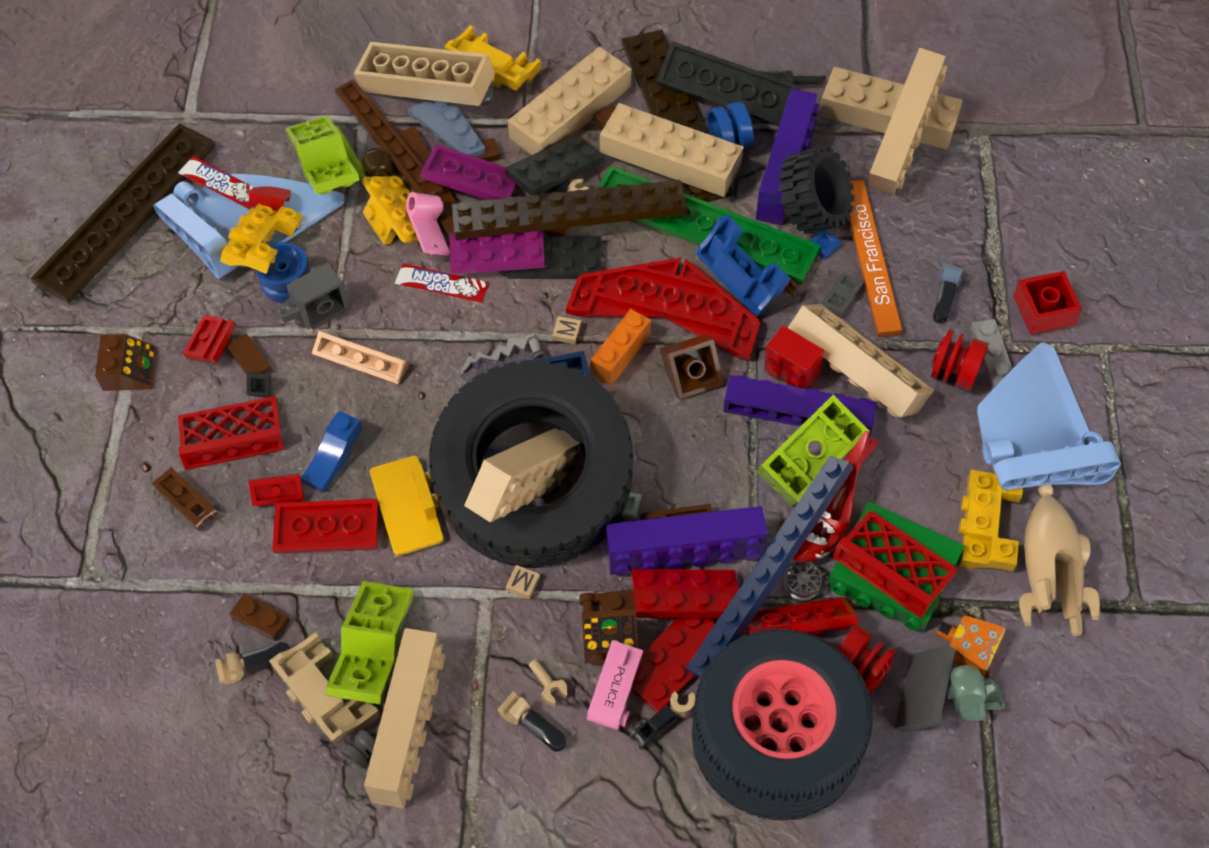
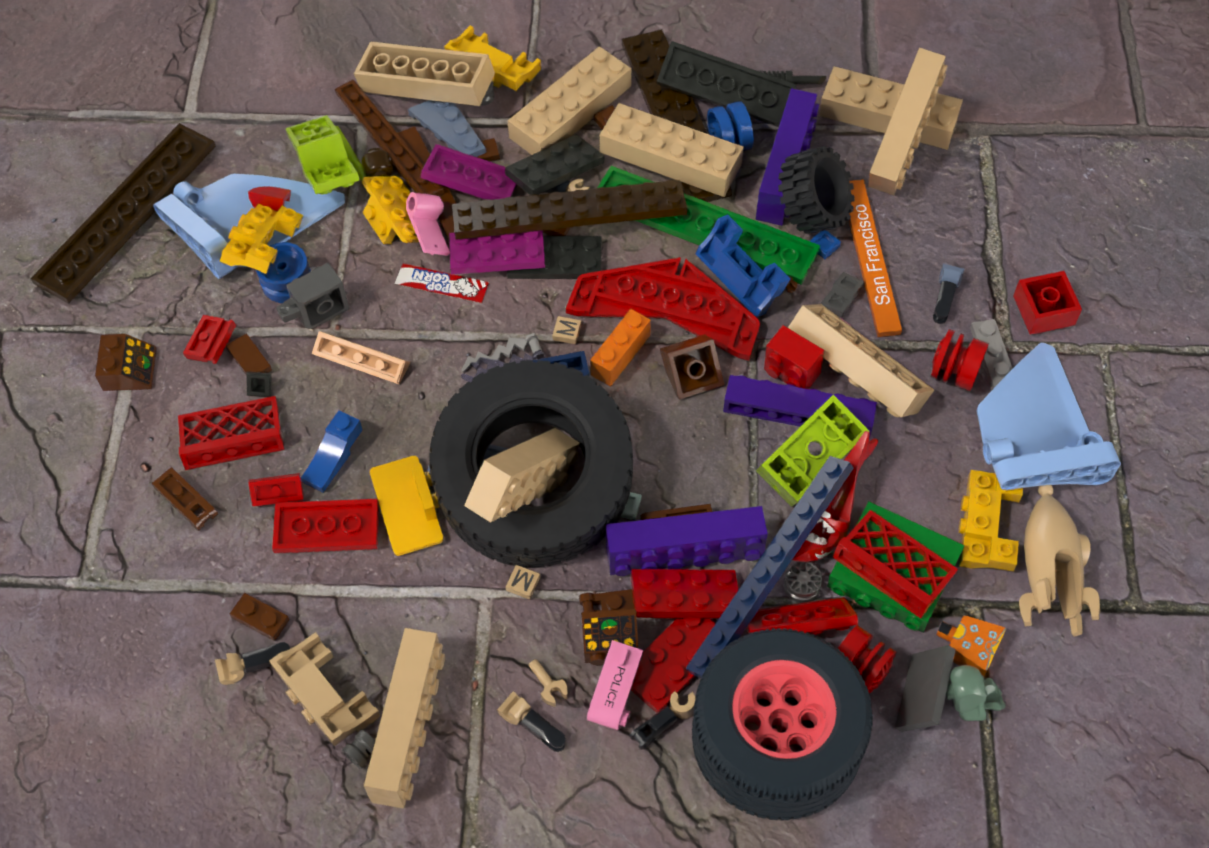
(217, 181): sticker -> none
(370, 642): lime bracket -> none

